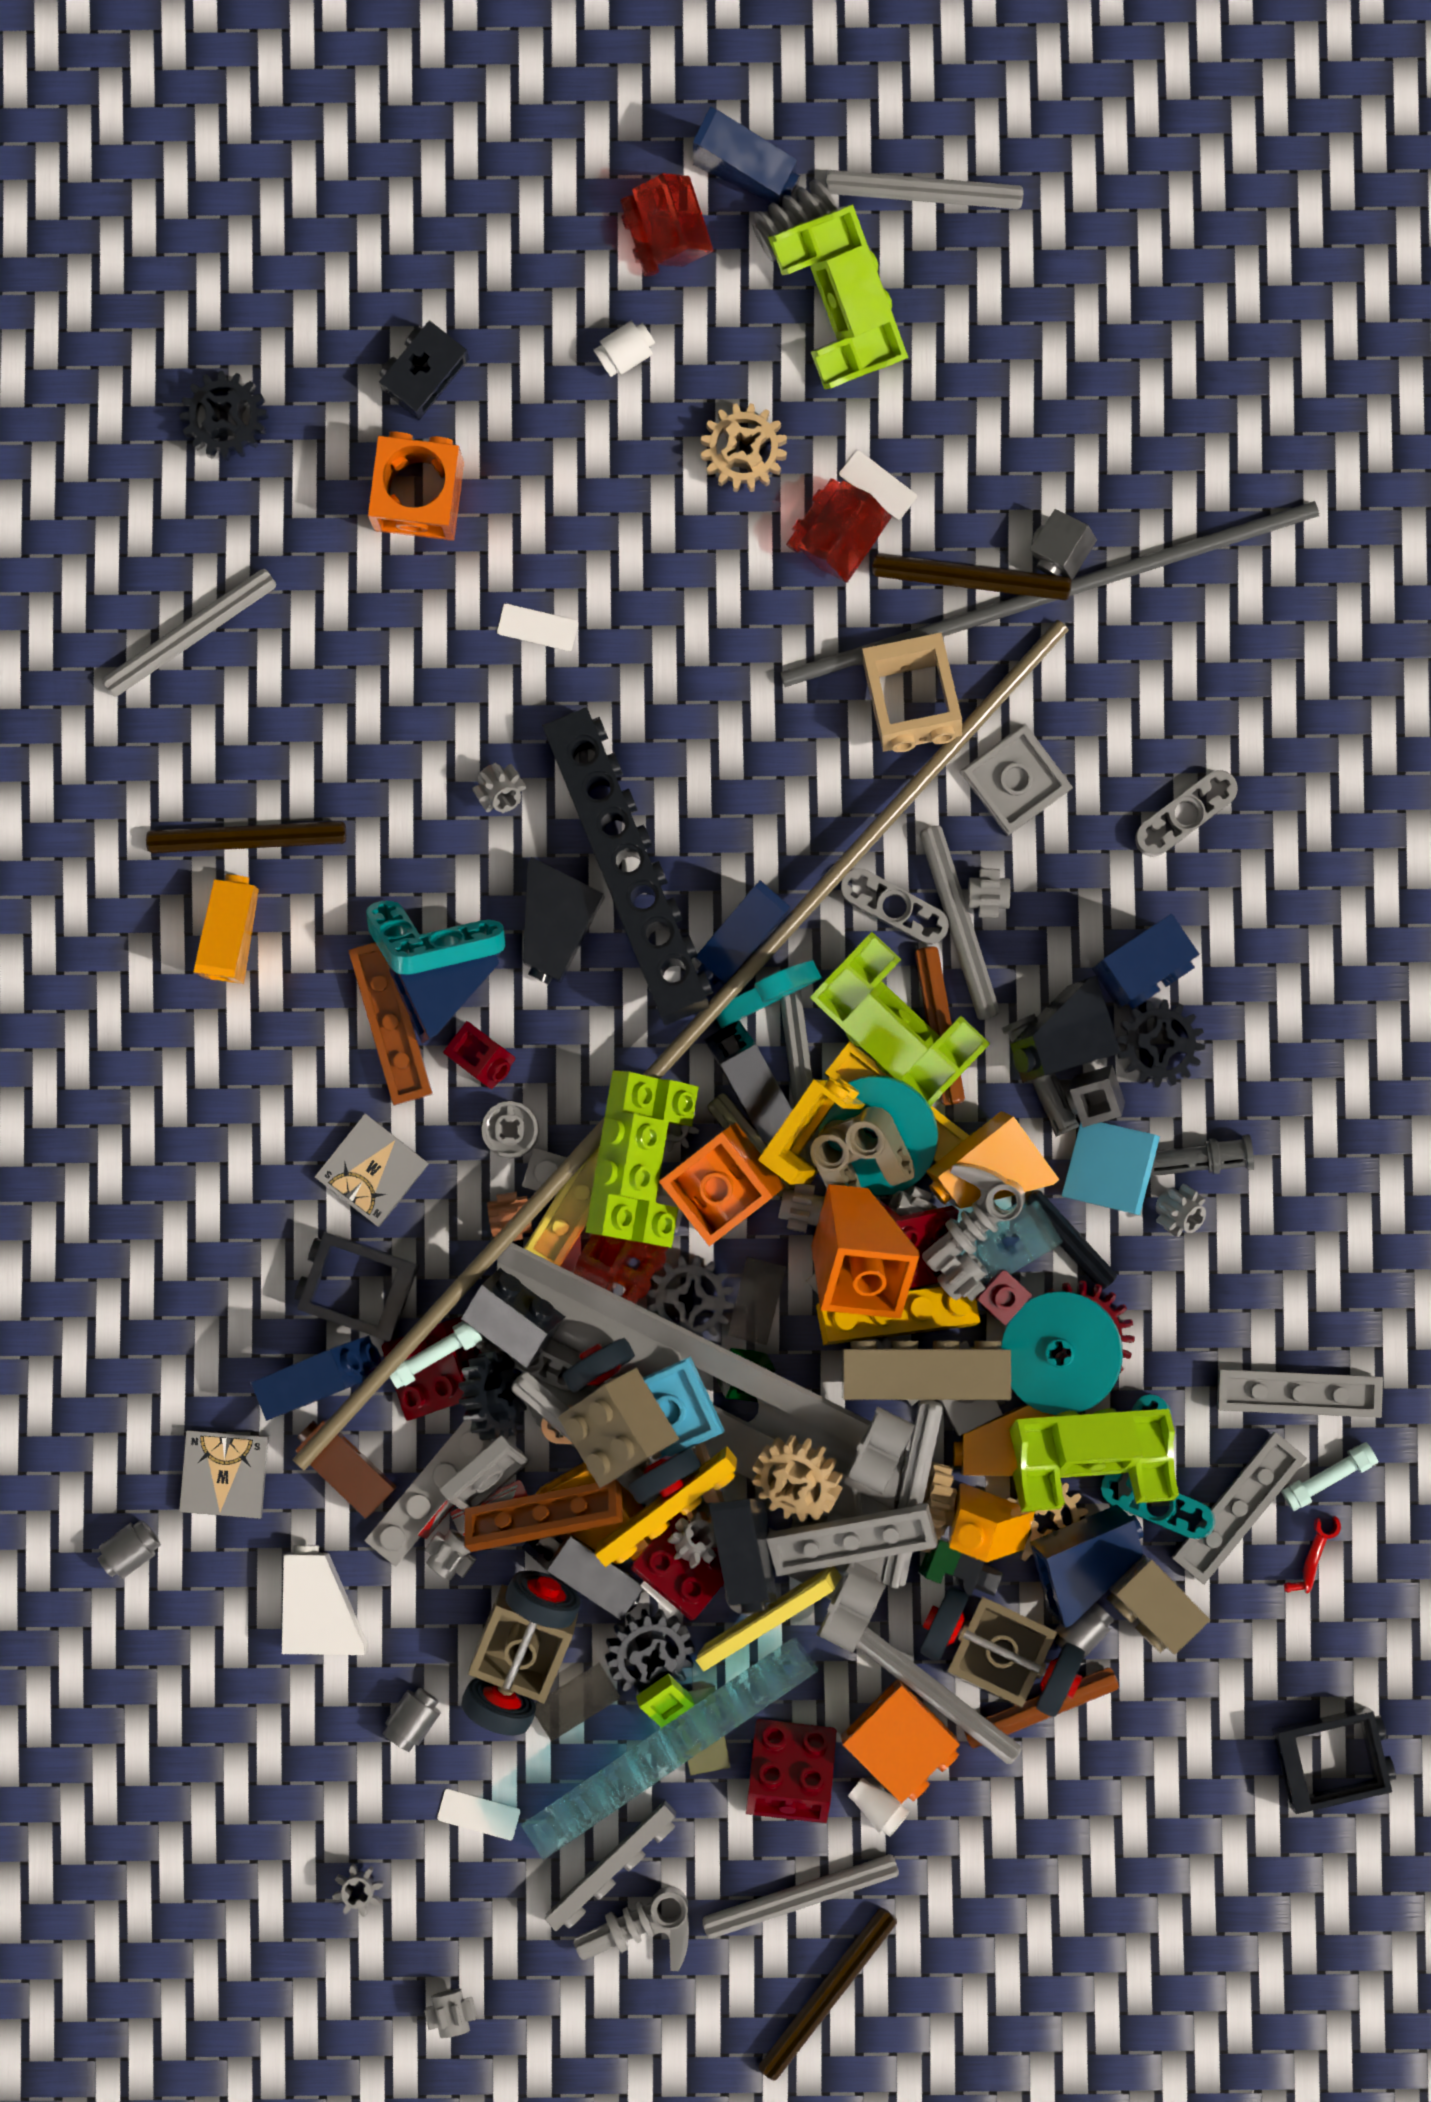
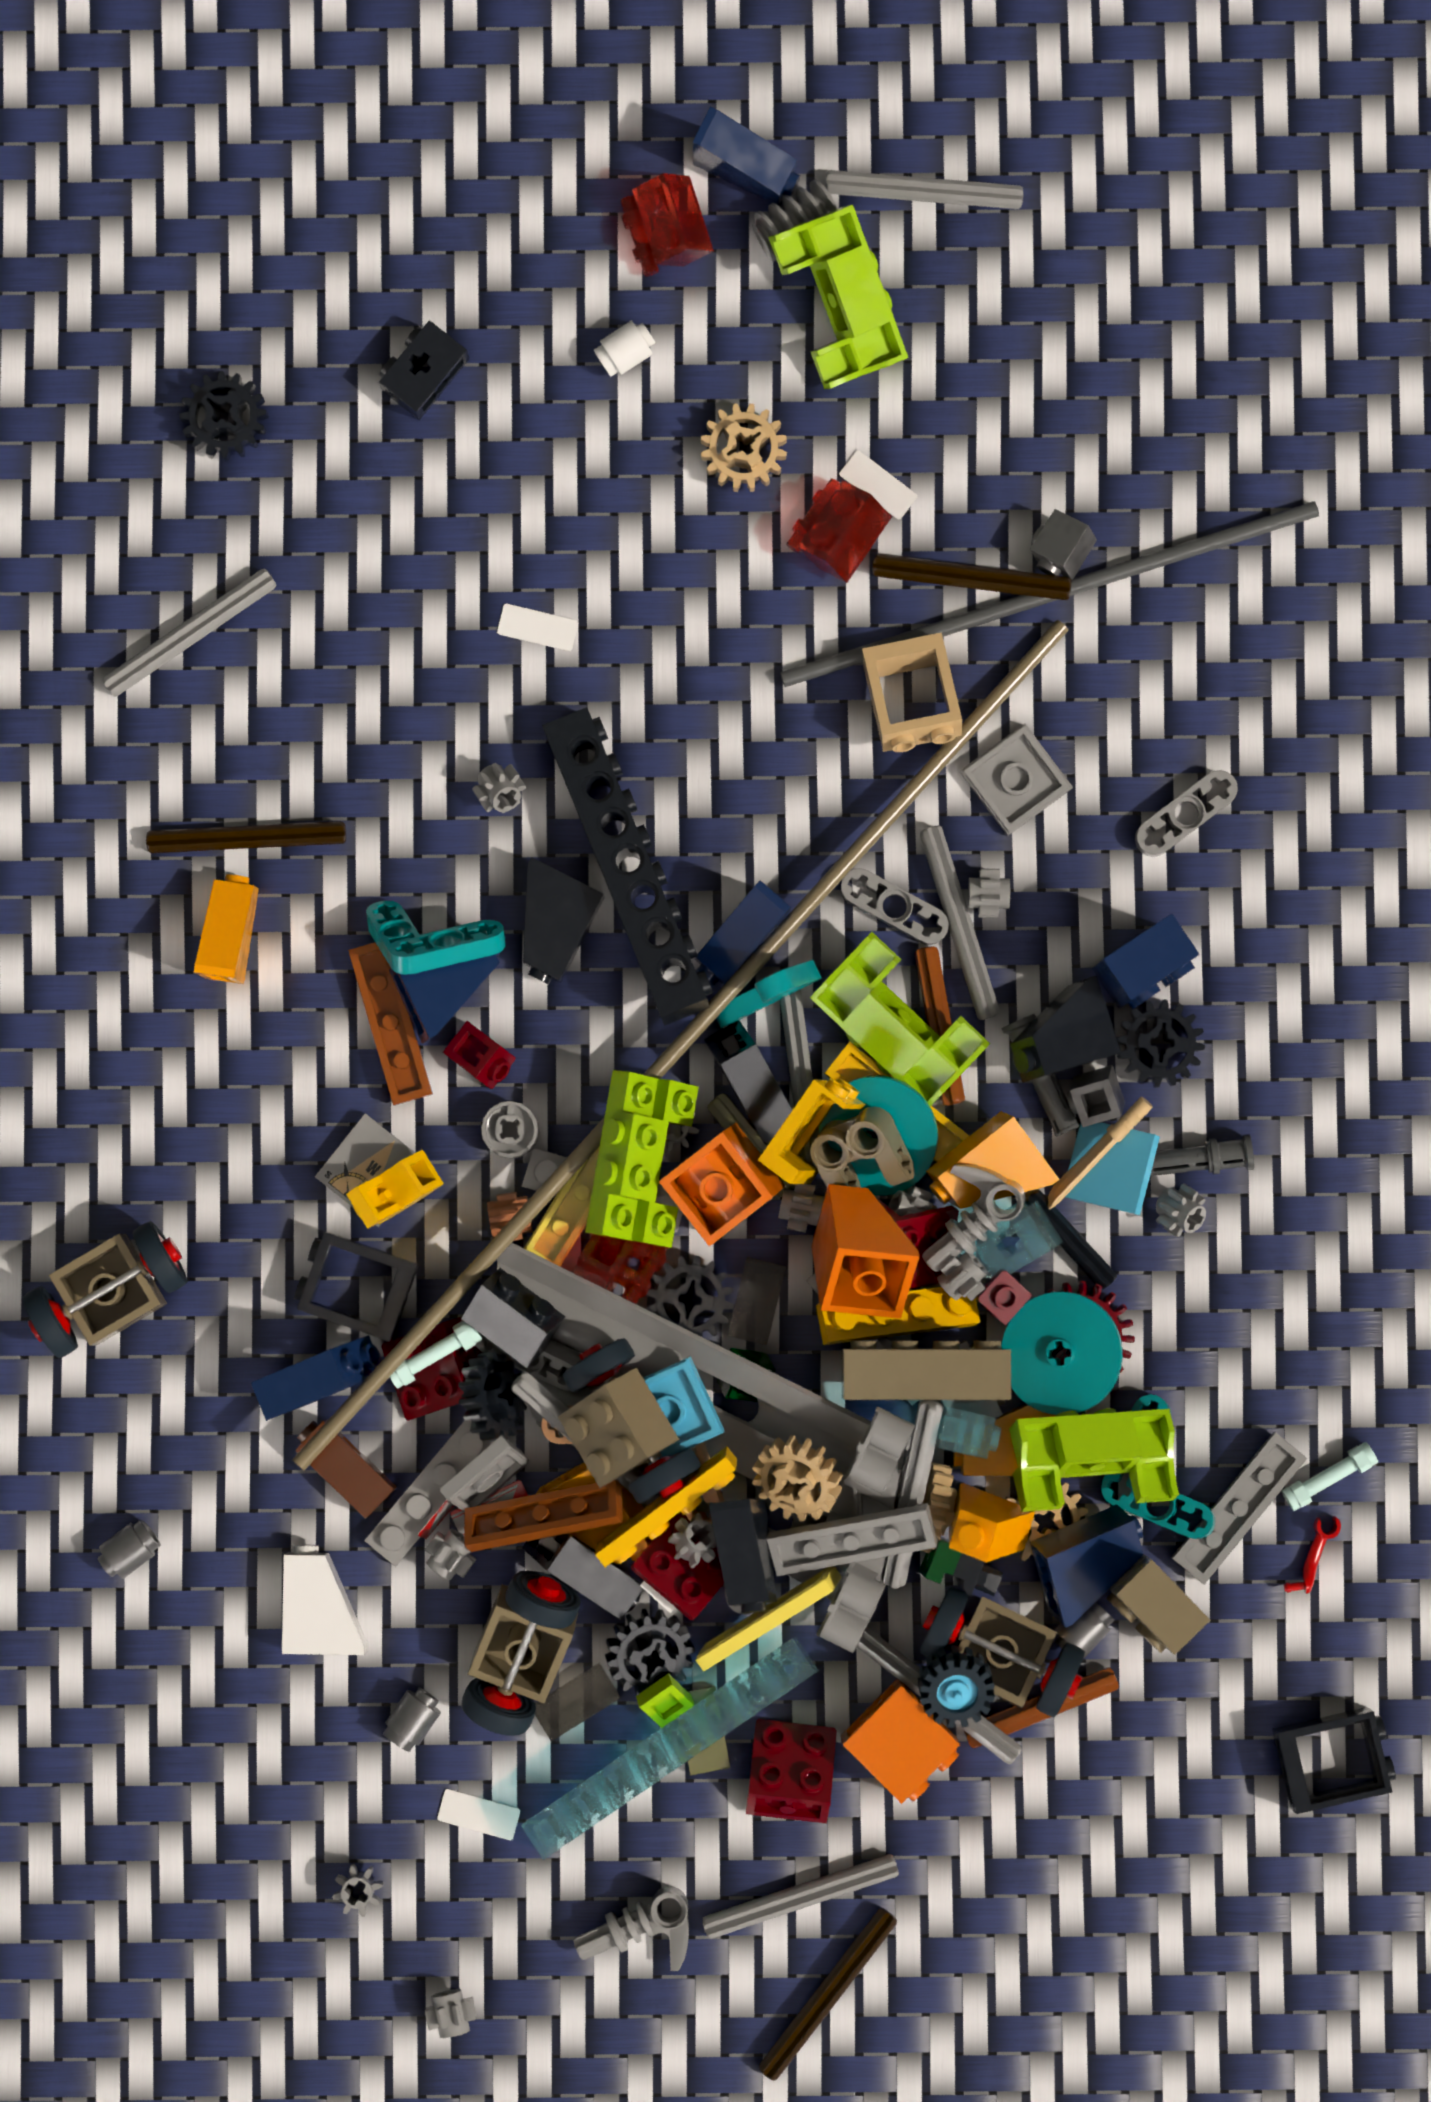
(106, 1289): none -> brick
(224, 1474): light grey tile -> none
(395, 1189): none -> yellow brick
(439, 516): orange brick -> none
(599, 1879): light grey plate -> none
(879, 1807): white cone -> none
(956, 1686): none -> black wheel
(967, 1432): none -> clear light blue brick
(1114, 1134): none -> tan piece
(1299, 1393): light grey plate -> none

